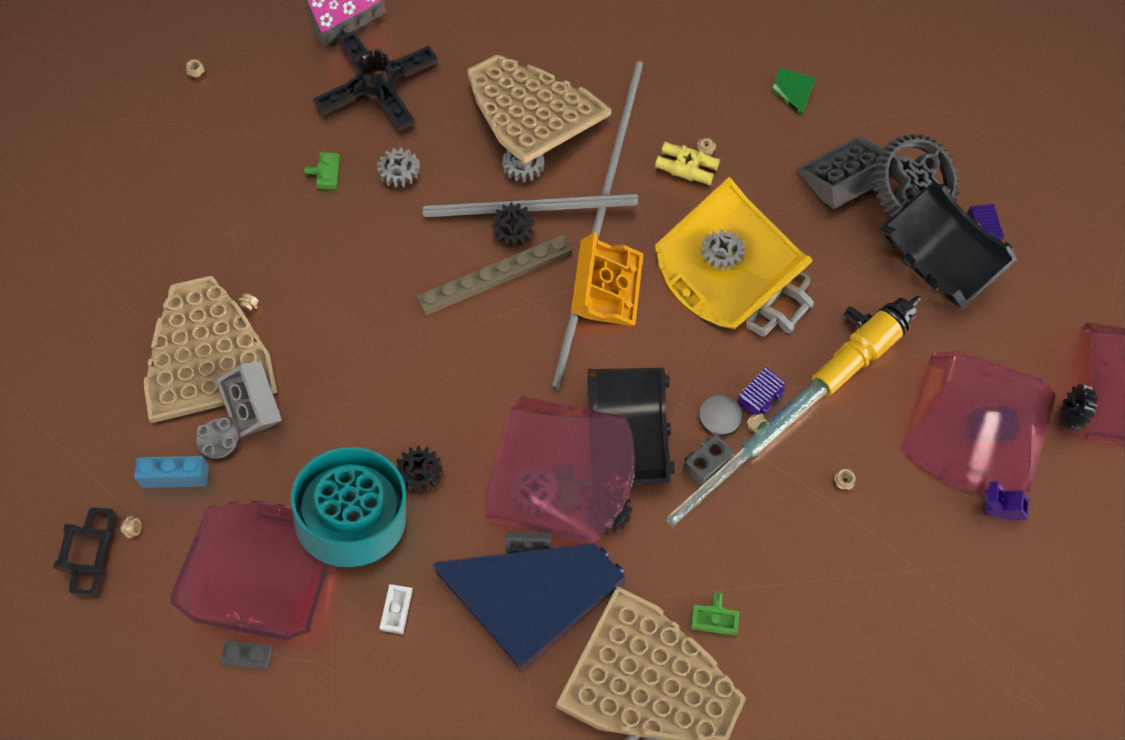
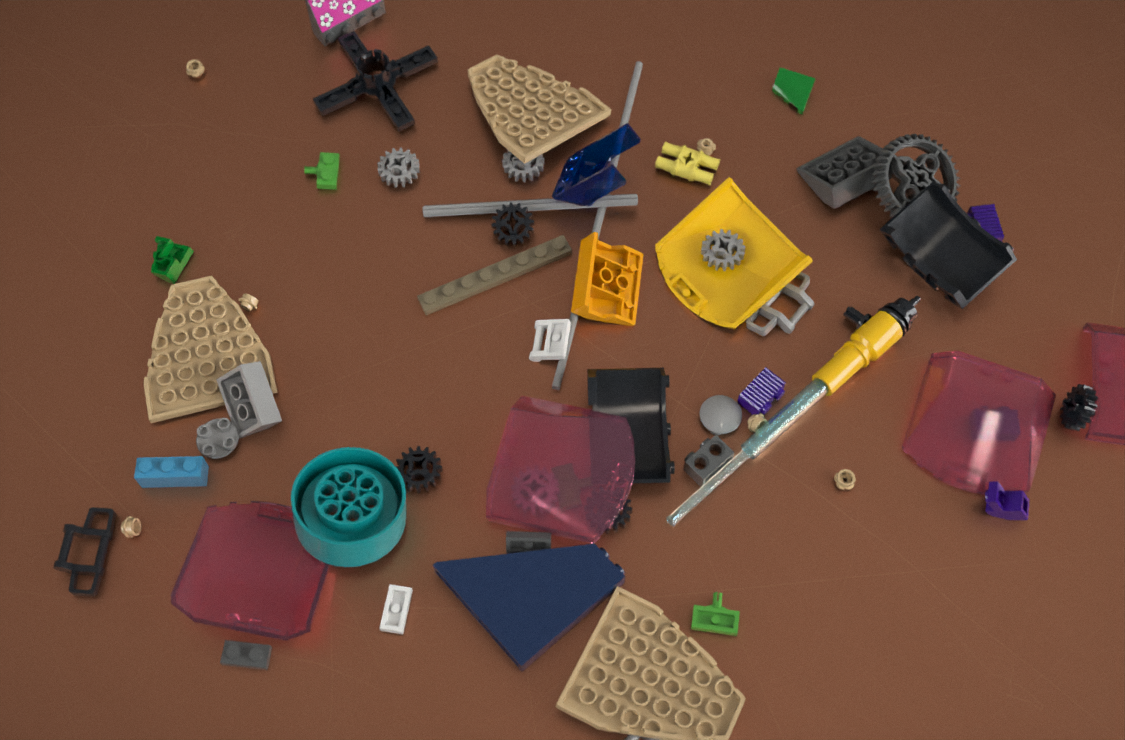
(169, 259): none -> green slope
(555, 342): none -> white plate
(587, 171): none -> clear blue windscreen

